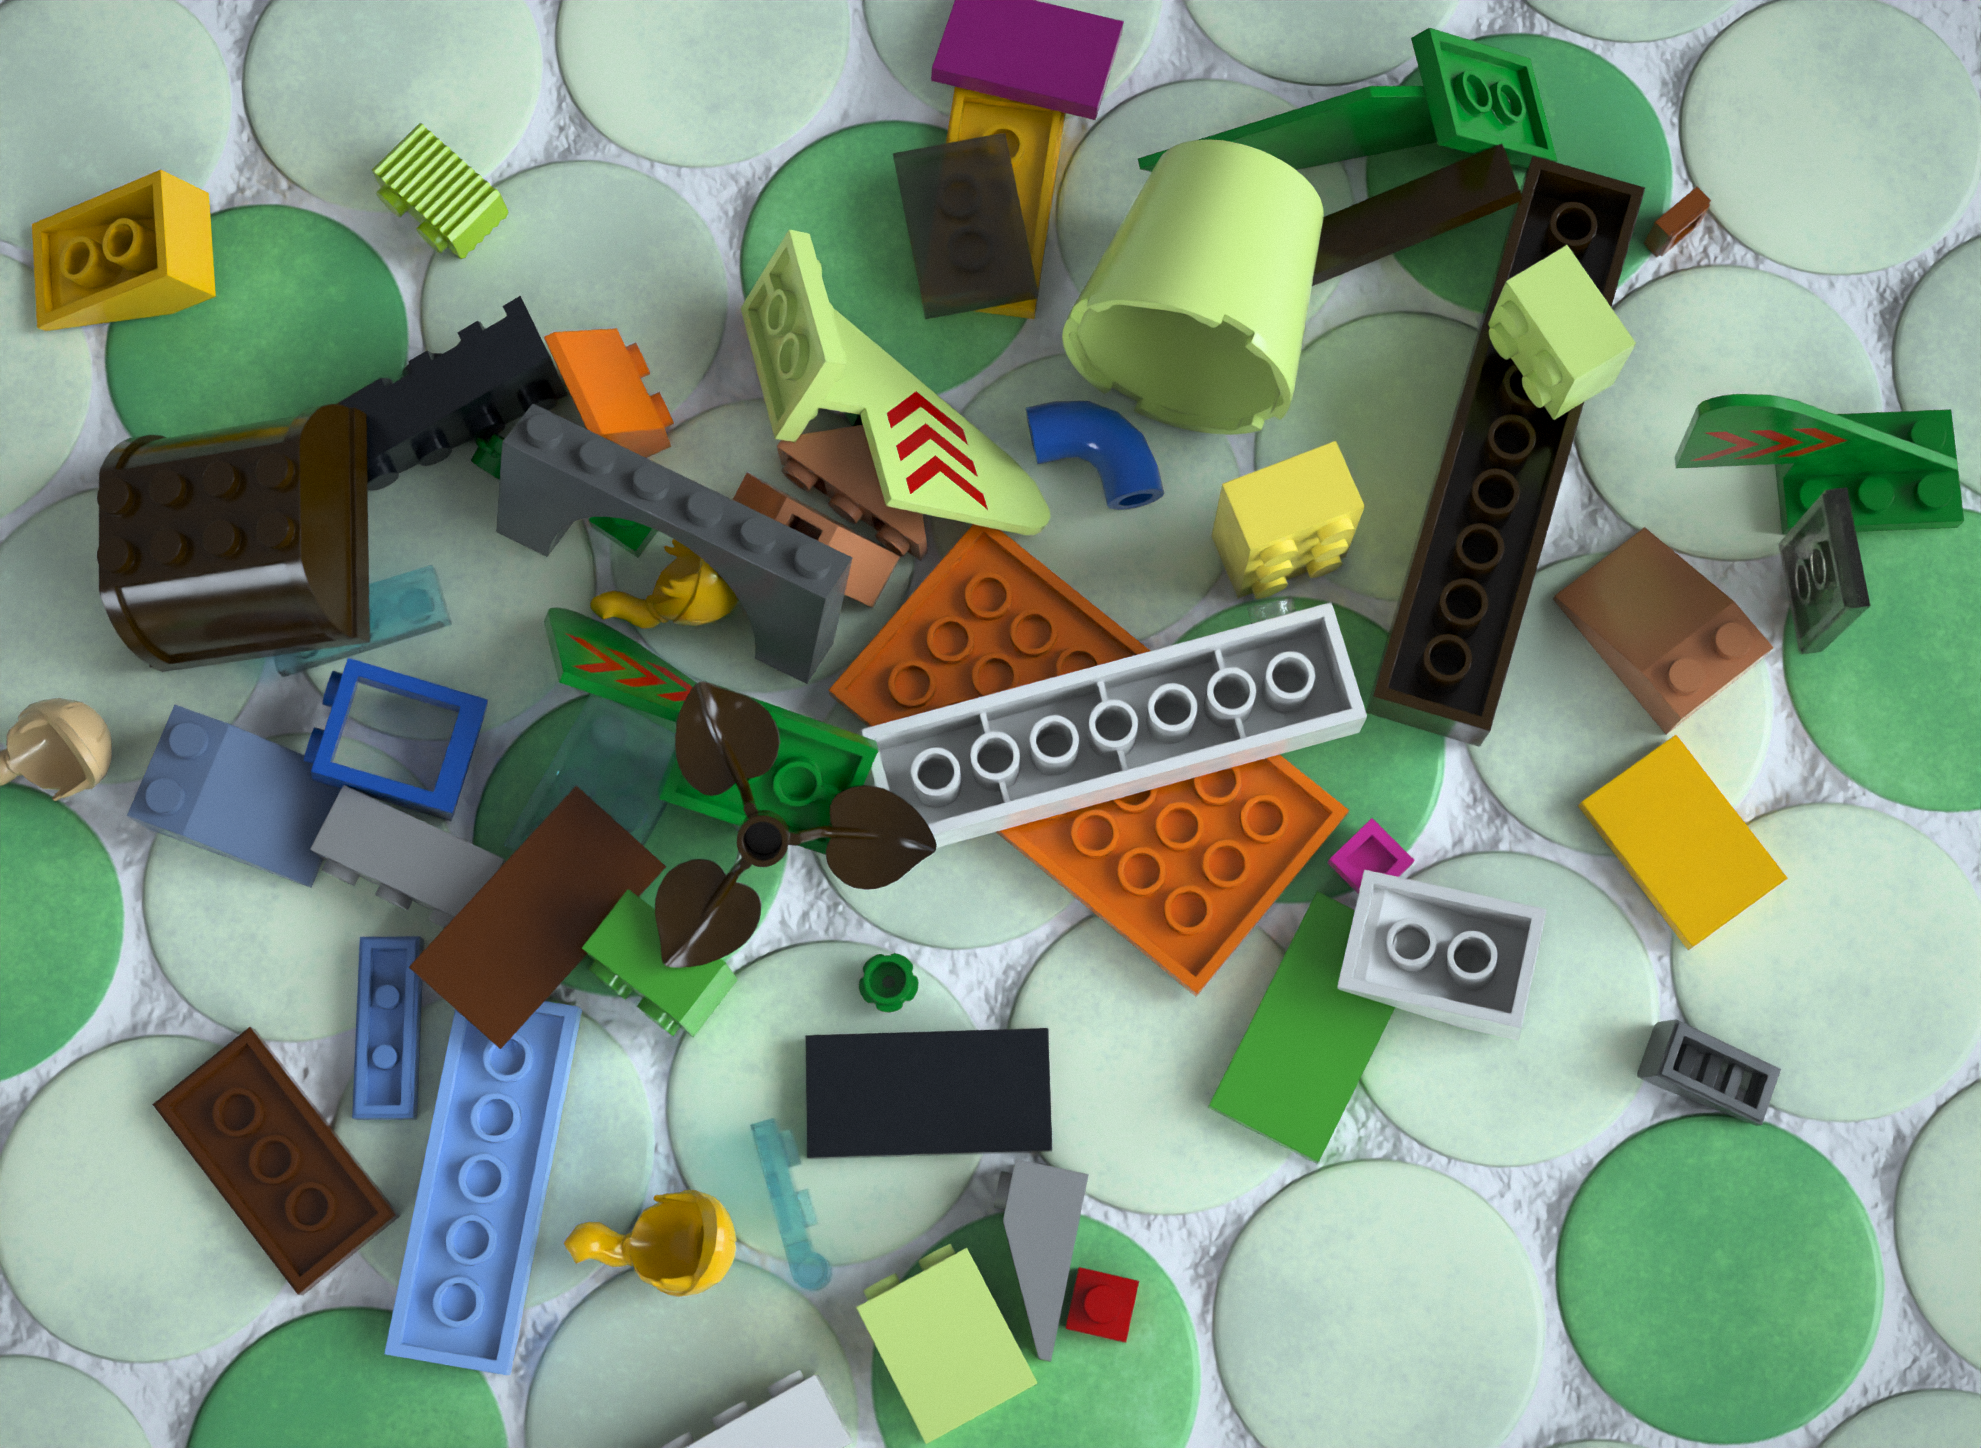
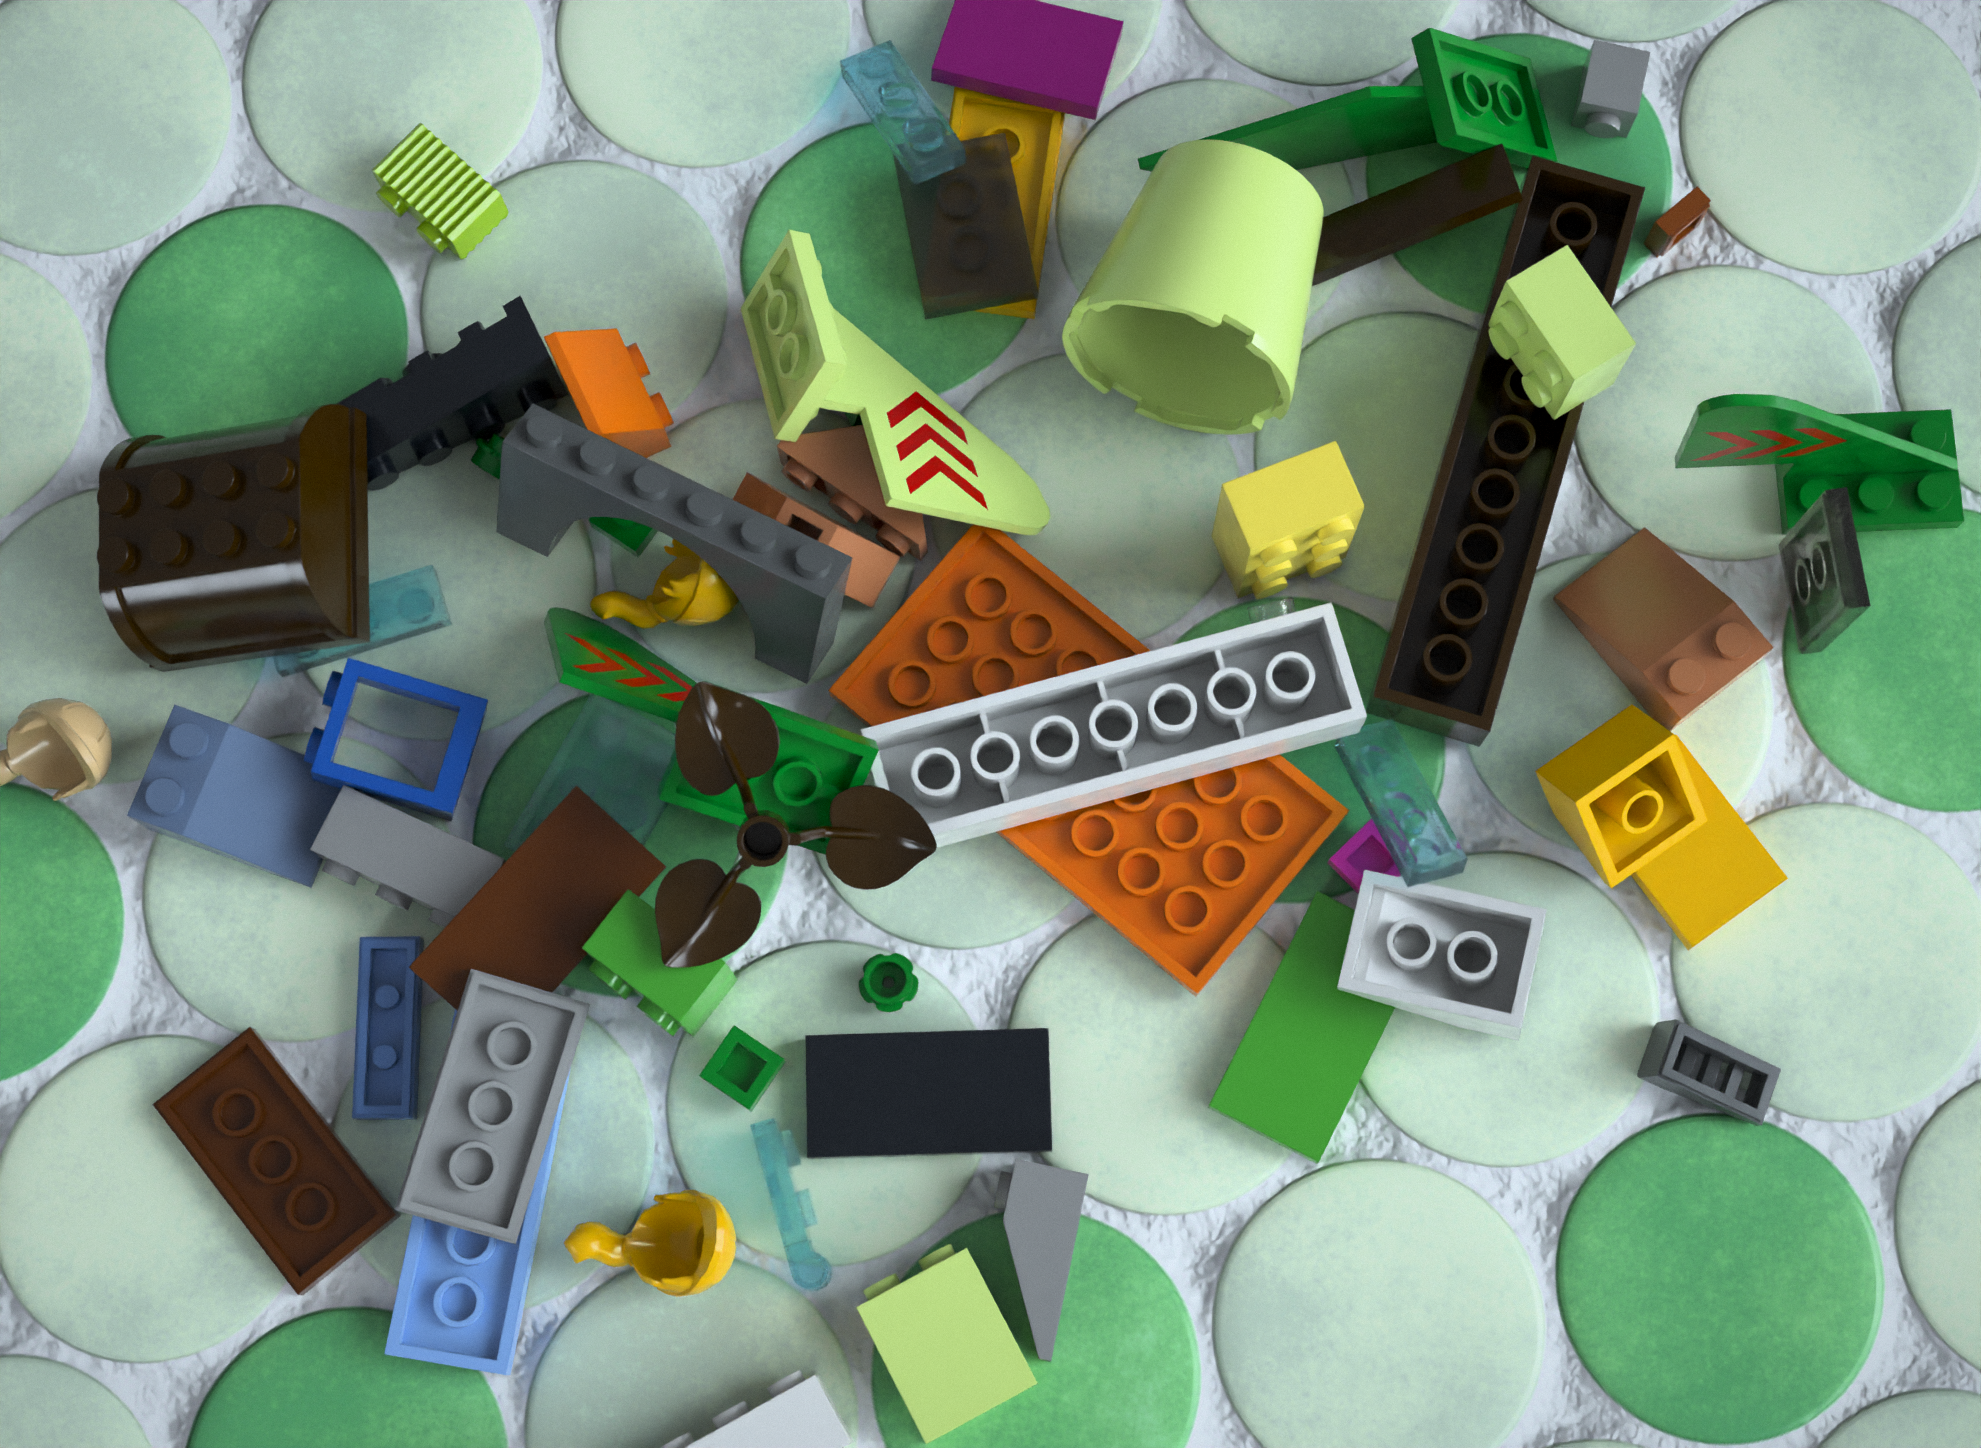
(124, 255): yellow slope -> none
(492, 1106): none -> light grey tile
(742, 1068): none -> green plate
(903, 112): none -> clear light blue plate
(1102, 1305): red plate -> none
(1103, 439): blue cylinder -> none
(1401, 804): none -> clear light blue plate
(1610, 89): none -> light grey brick
(1623, 794): none -> yellow slope

